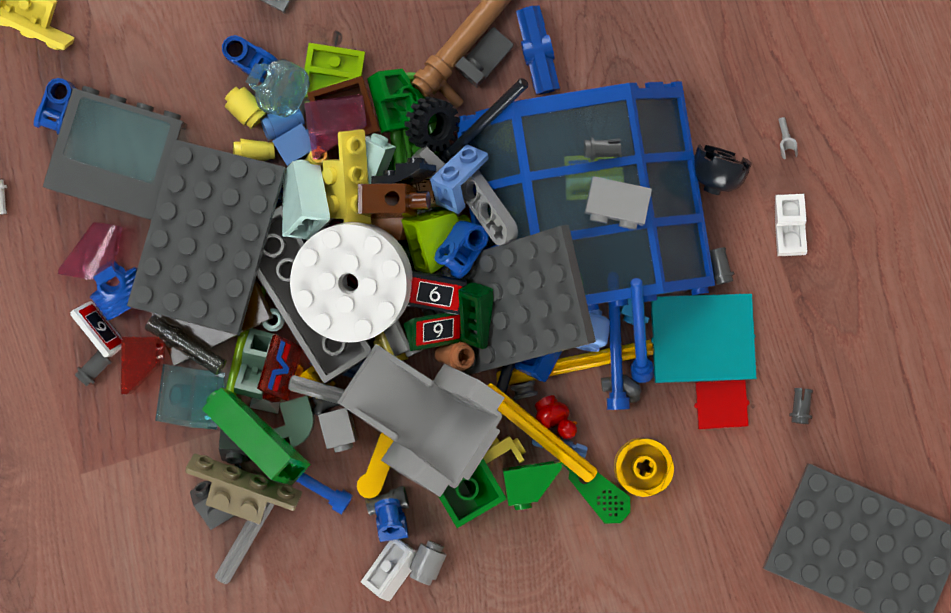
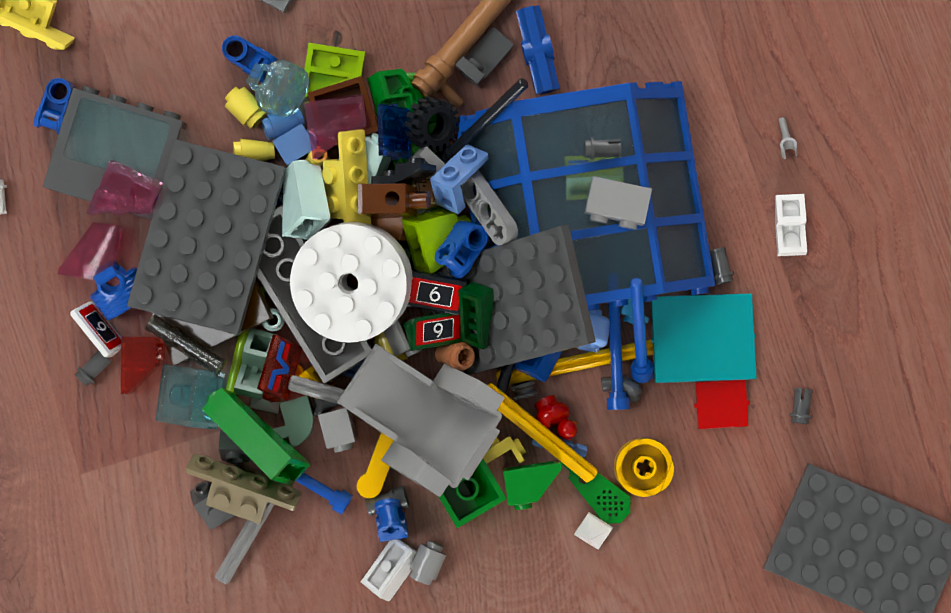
(124, 191): none -> clear pink slope
(391, 132): none -> clear blue piece
(593, 530): none -> white slope
(719, 169): black cylinder -> none

